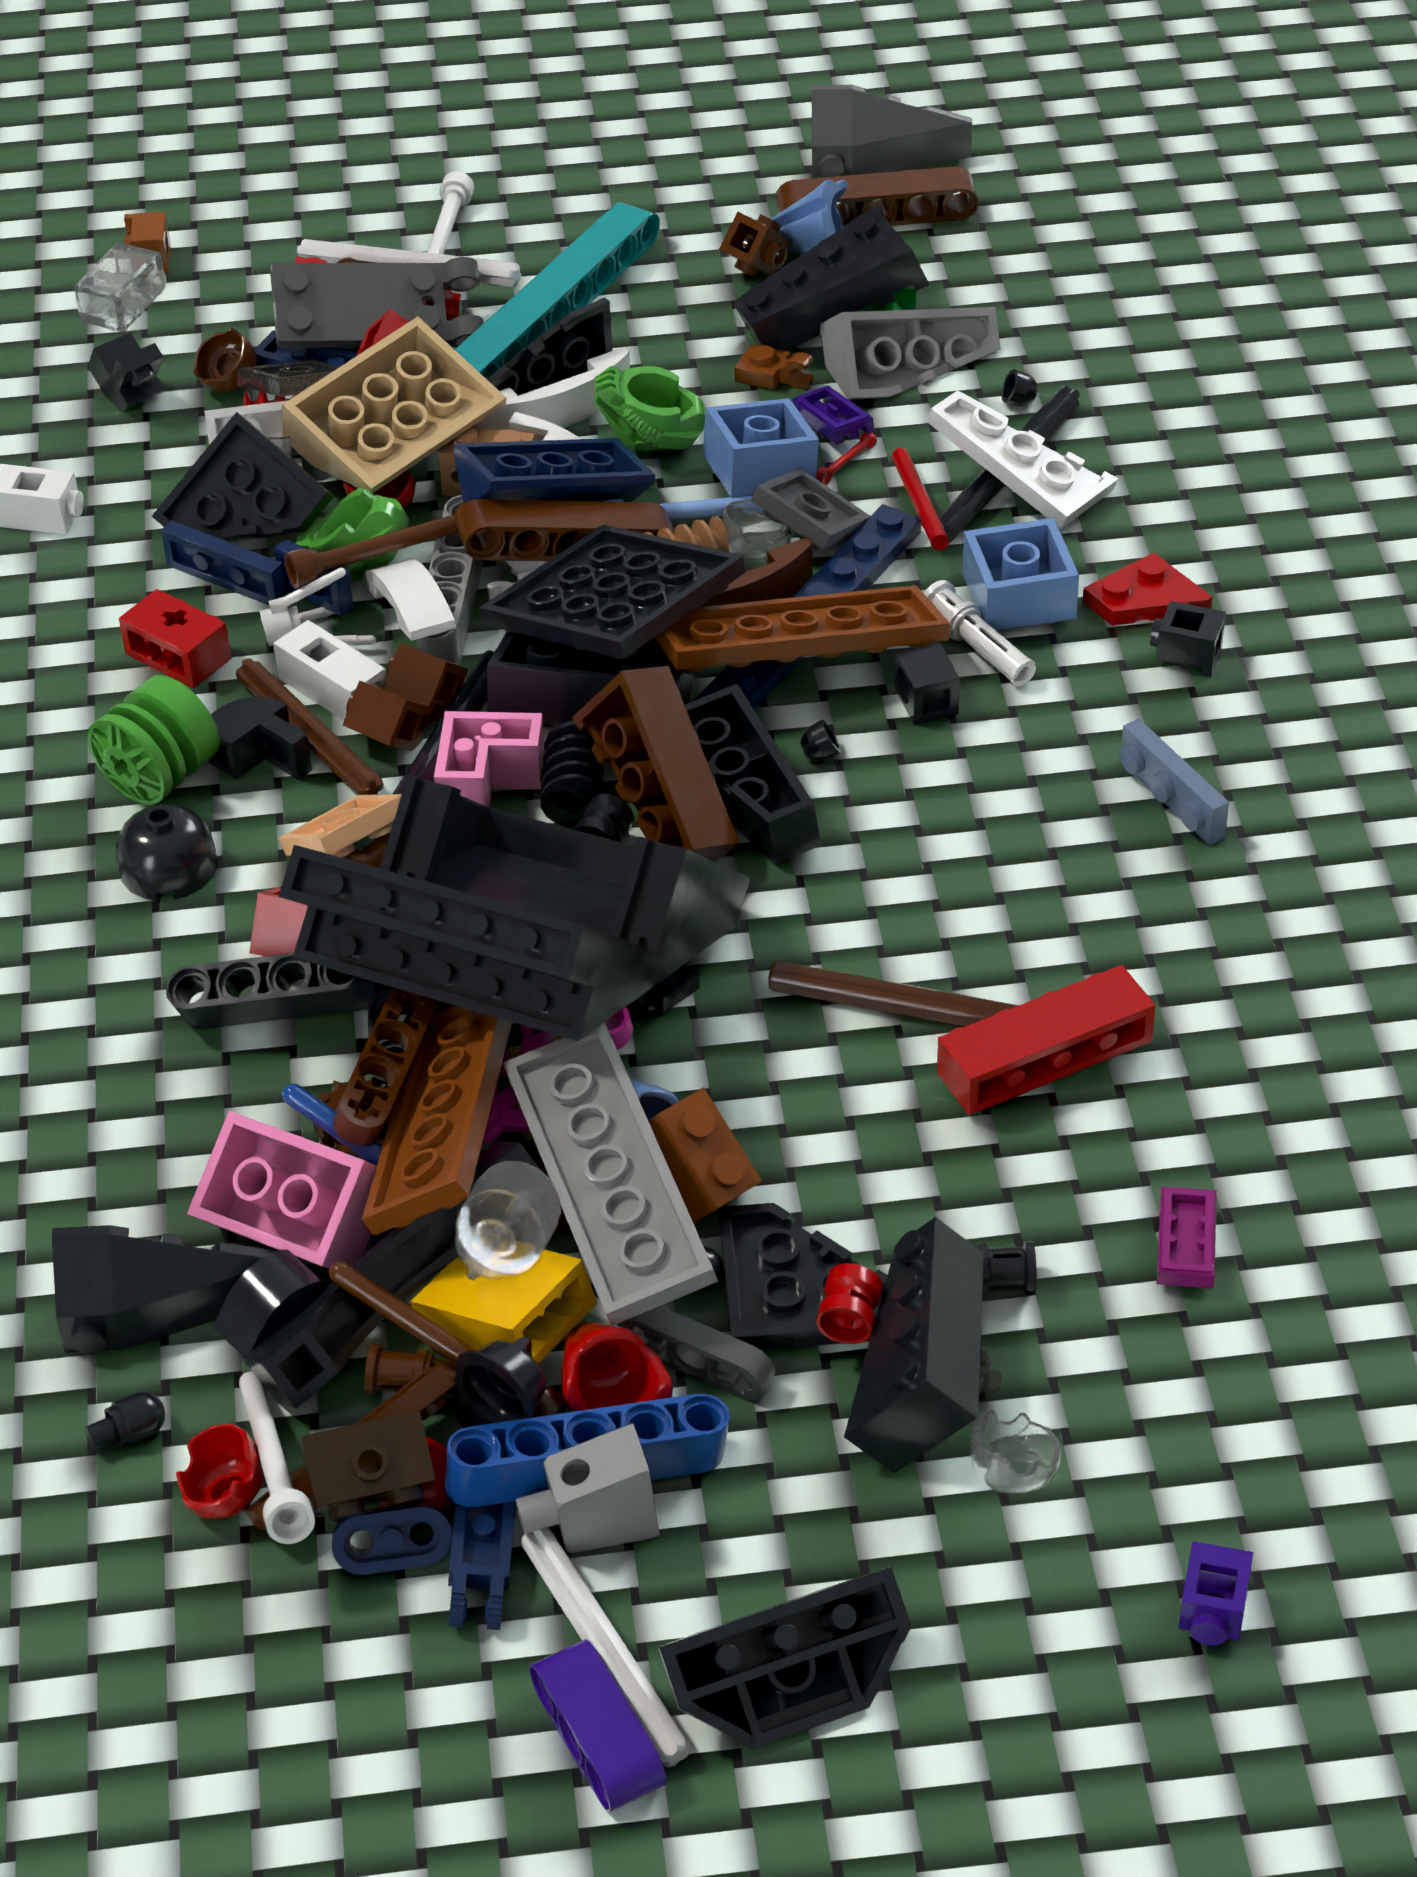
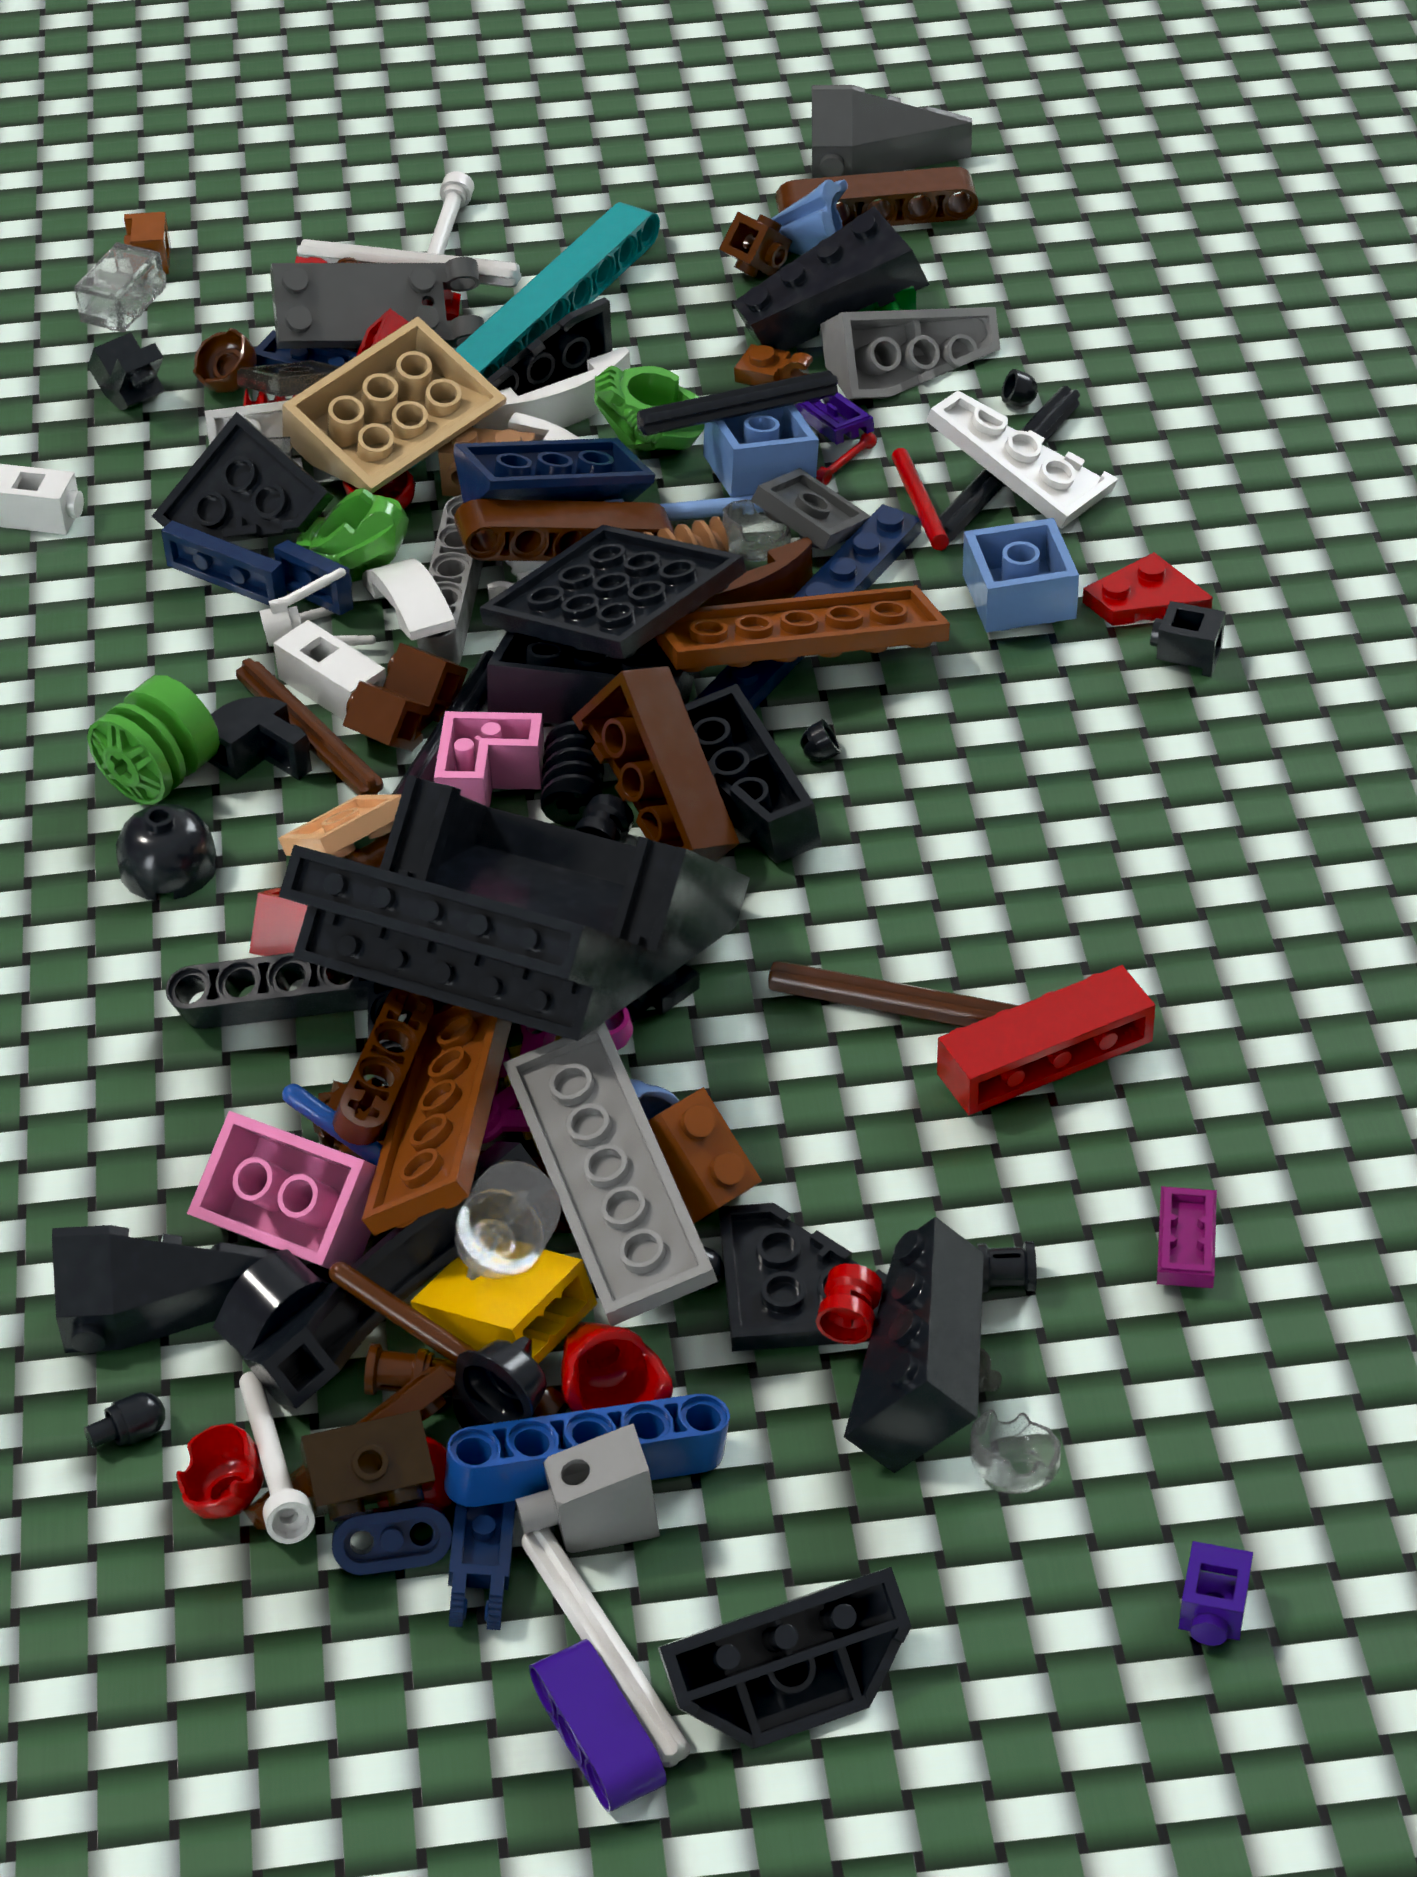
(175, 638): red brick -> none
(306, 566): reddish brown piece -> none
(704, 1352): dark grey beam -> none
(736, 402): none -> black axle
(927, 683): black brick -> none
(968, 625): white pin -> none
(1174, 782): sand blue plate -> none

